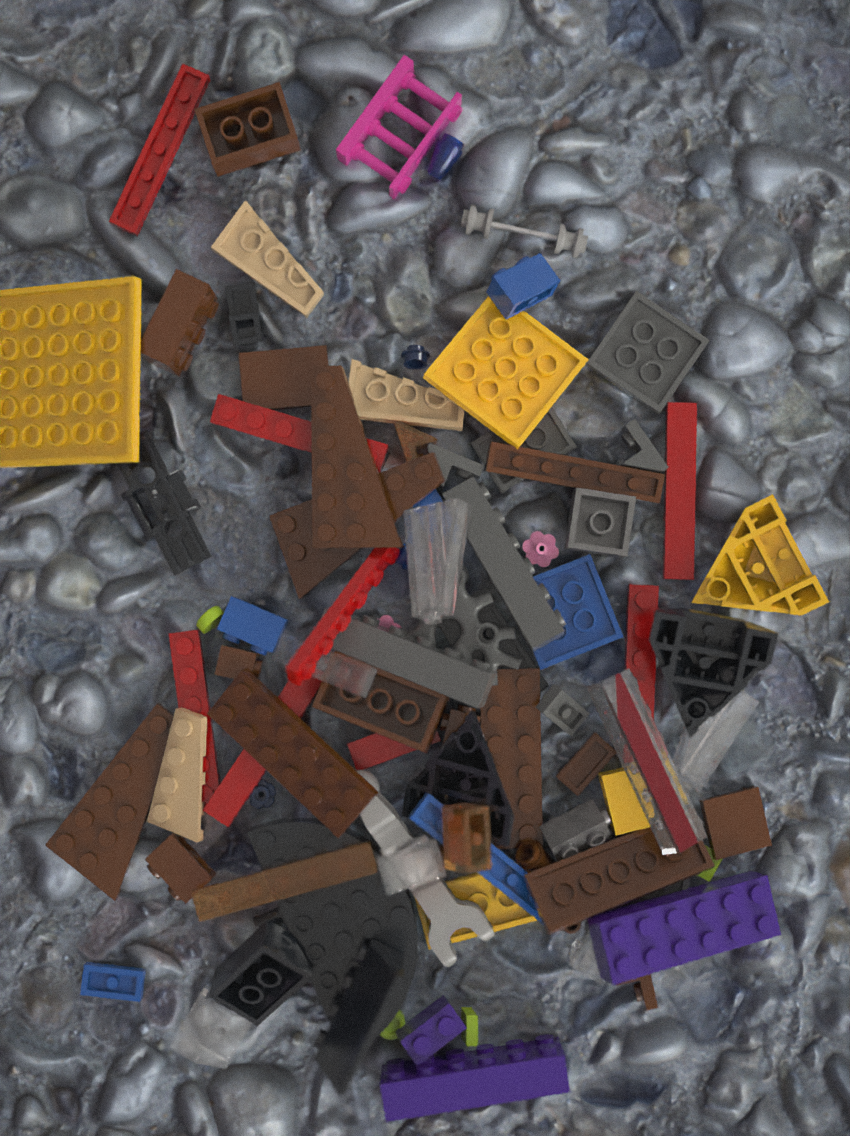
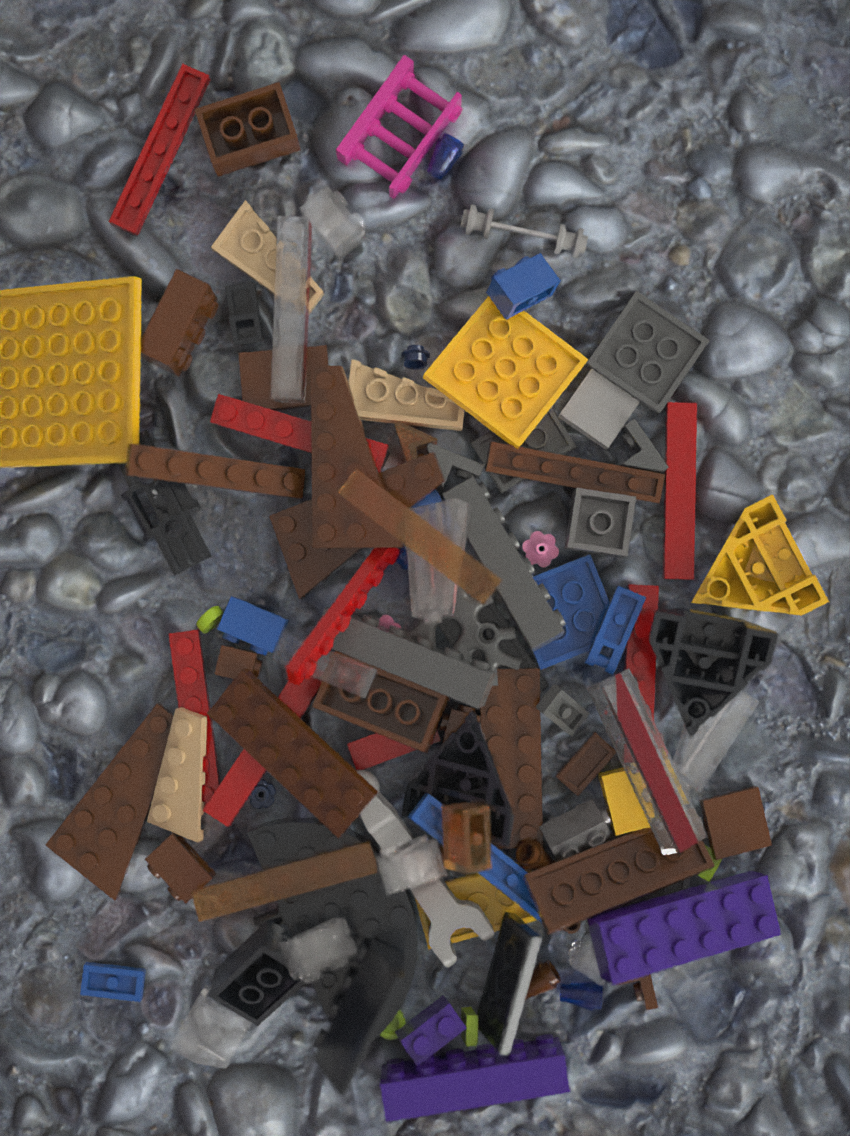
(214, 471): none -> reddish brown plate
(291, 309): none -> clear brick
(318, 949): none -> clear brick
(334, 222): none -> clear brick
(420, 536): none -> clear orange tile
(507, 982): none -> black tile
(543, 979): none -> reddish brown cone
(583, 995): none -> clear blue cone
(598, 409): none -> light grey tile
(615, 629): none -> blue plate

